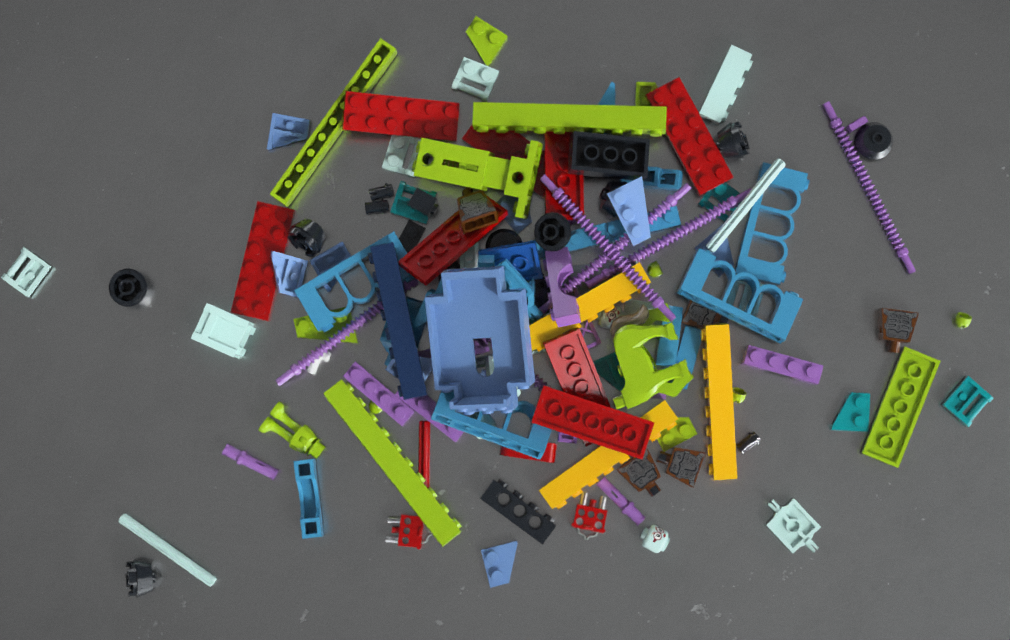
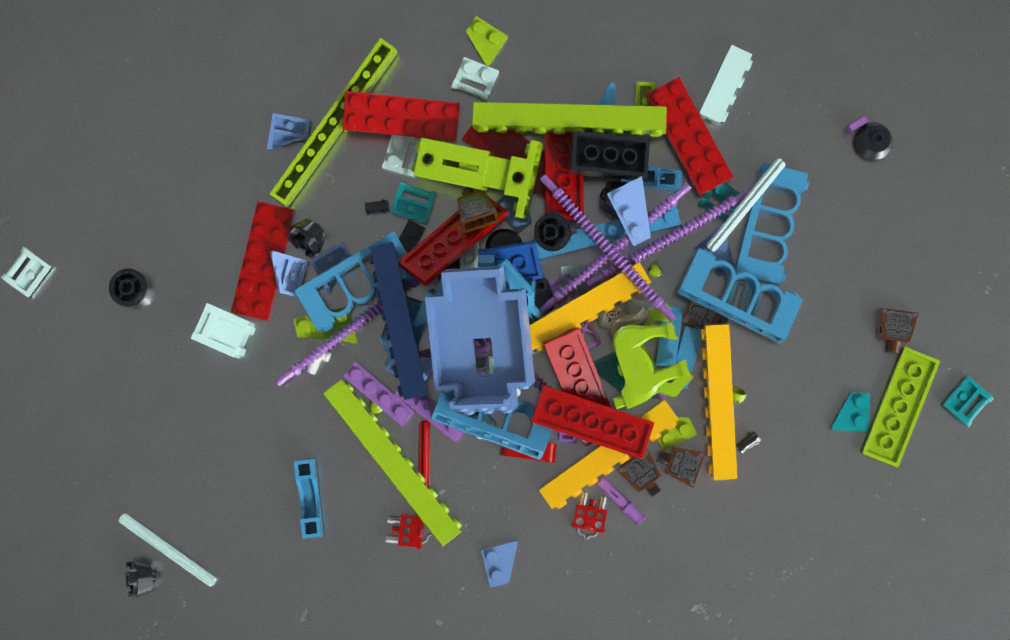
(249, 461): medium lavender pin -> none
(302, 441): lime piece -> none
(383, 191): black pin -> none
(423, 203): black brick -> none
(540, 532): black brick -> none
(565, 307): medium lavender arch -> none
(655, 538): light aqua head -> none
(733, 141): black cone -> none
(782, 364): medium lavender arch -> none
(793, 525): light aqua plate -> none
(839, 129): medium lavender hose -> none
(963, 319): lime hinge -> none

